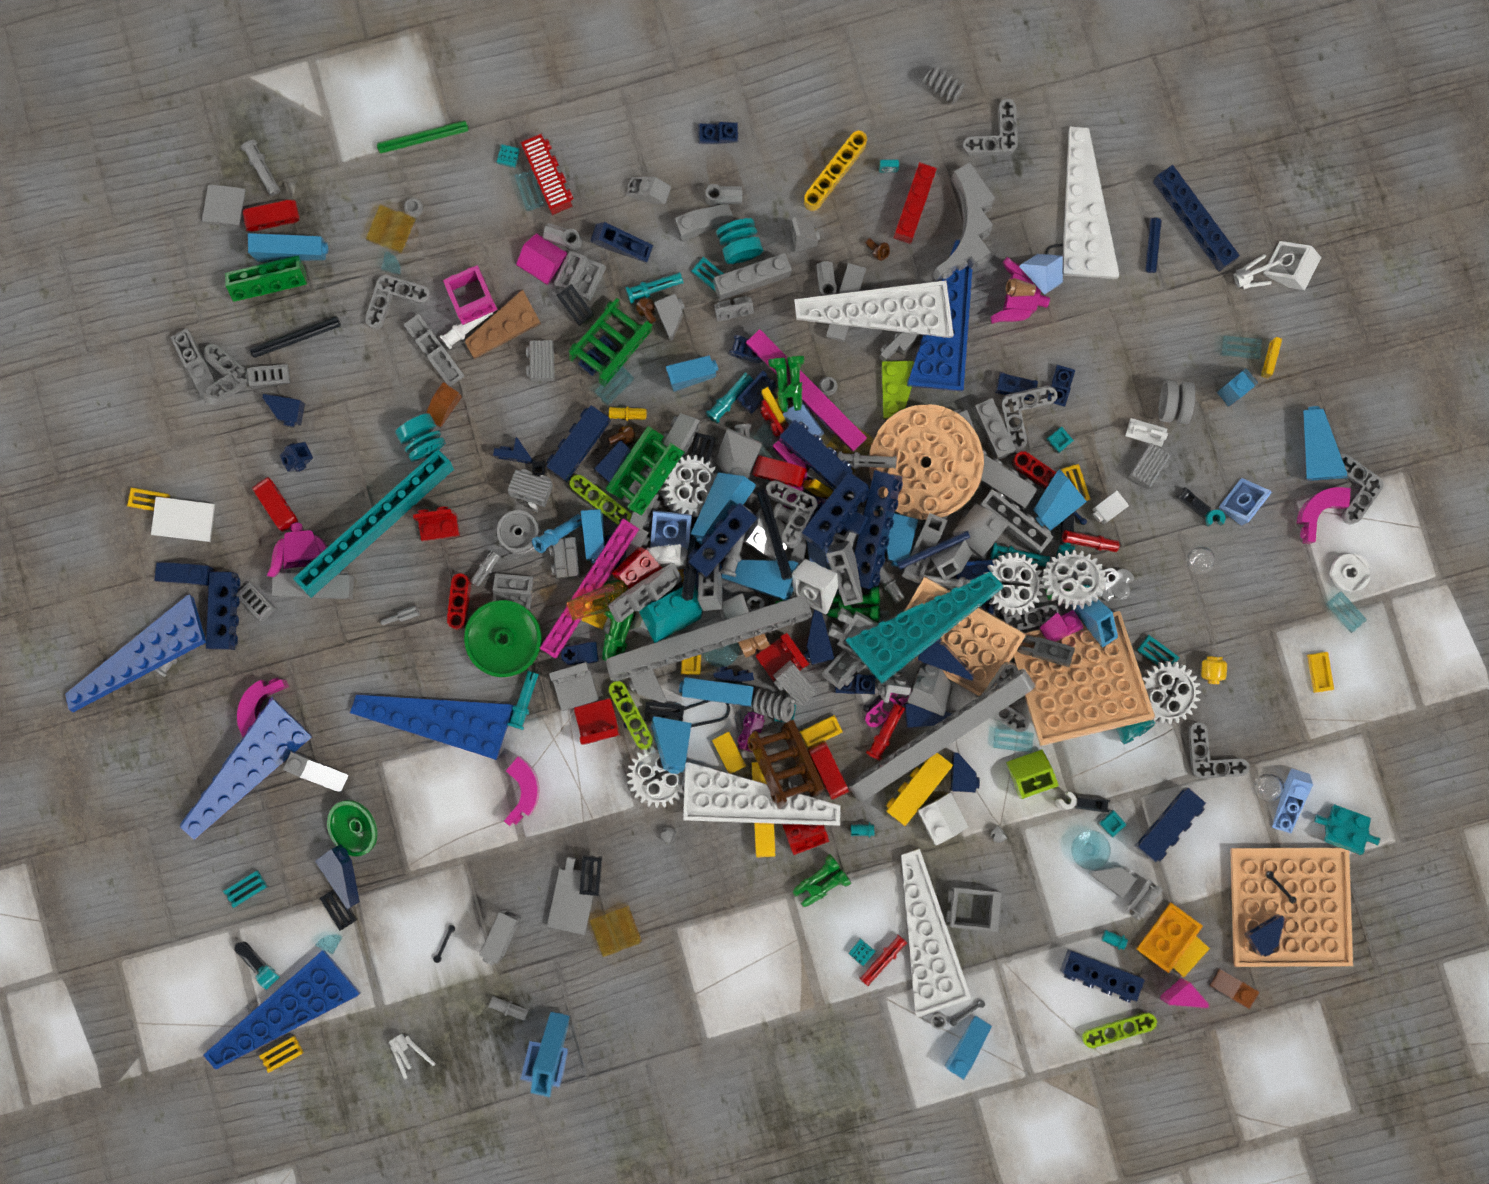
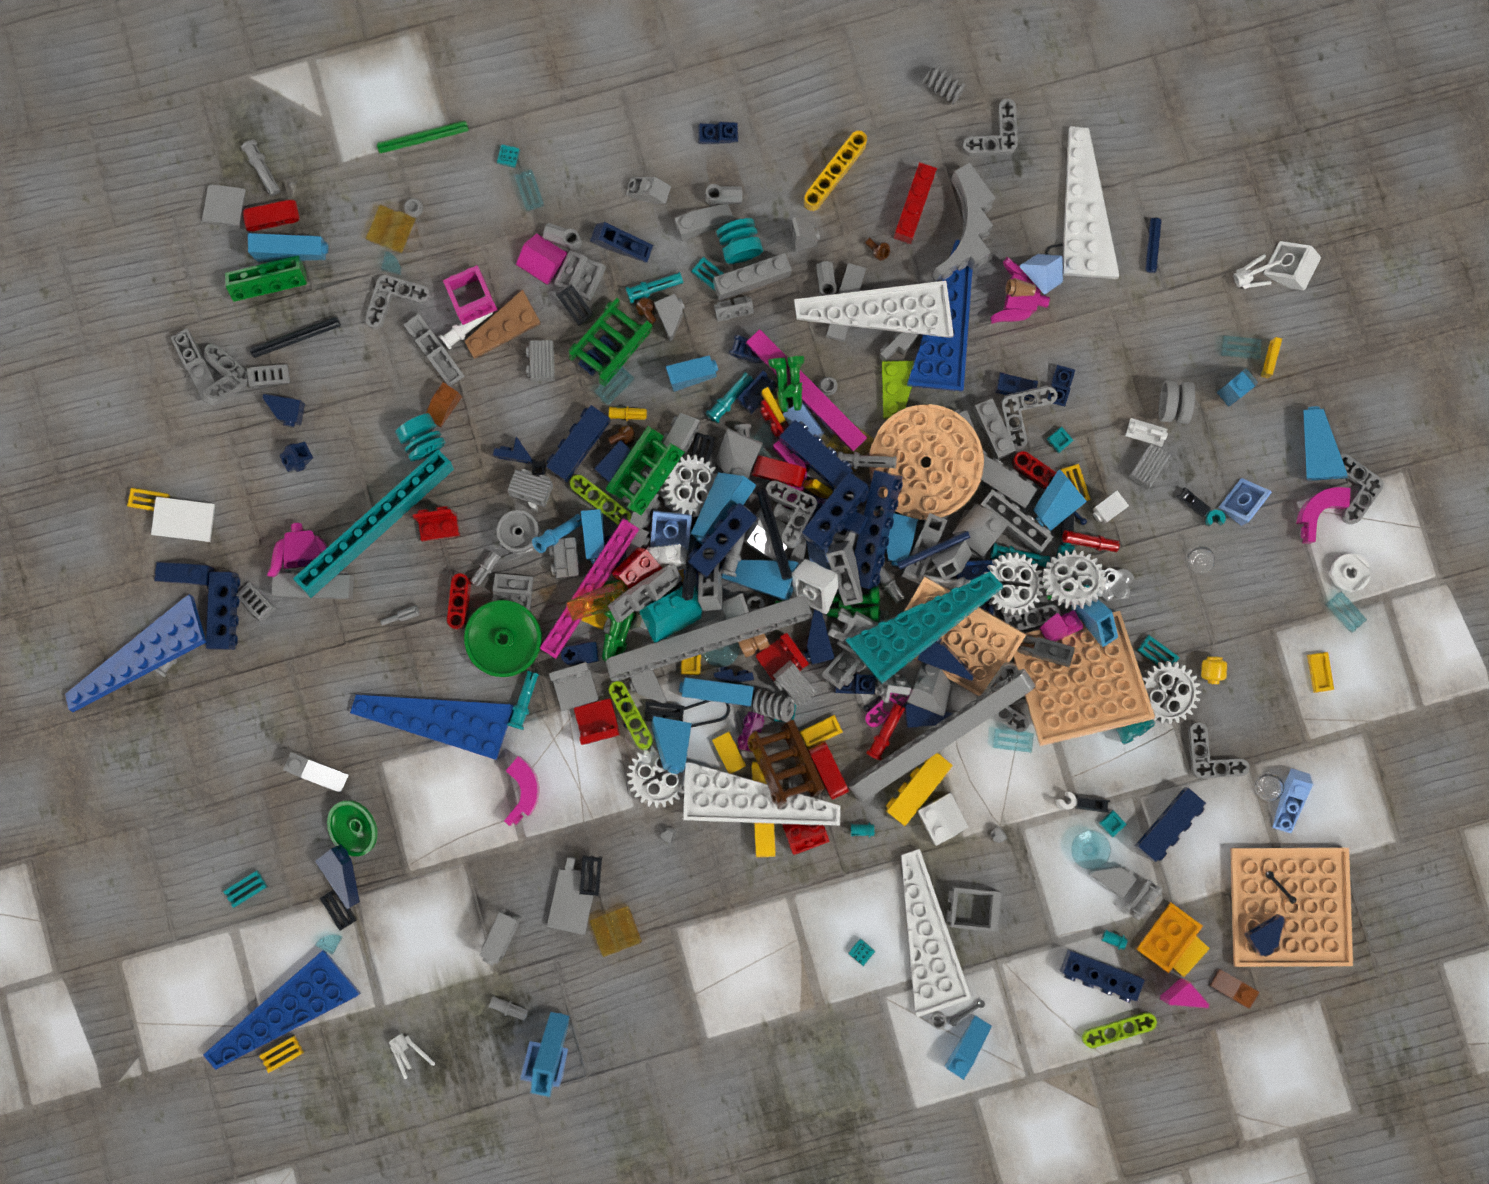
(252, 700): dark pink arch -> none
(252, 760): wing -> none
(266, 974): piece -> none
(275, 504): red beam -> none
(438, 958): black hinge -> none
(546, 174): red brick -> none
(819, 892): green piece -> none
(883, 960): red pin -> none
(888, 166): teal tile -> none
(962, 775): dark blue slope -> none
(1032, 774): lime slope -> none
(1195, 218): dark blue brick -> none
(1347, 829): teal plate -> none

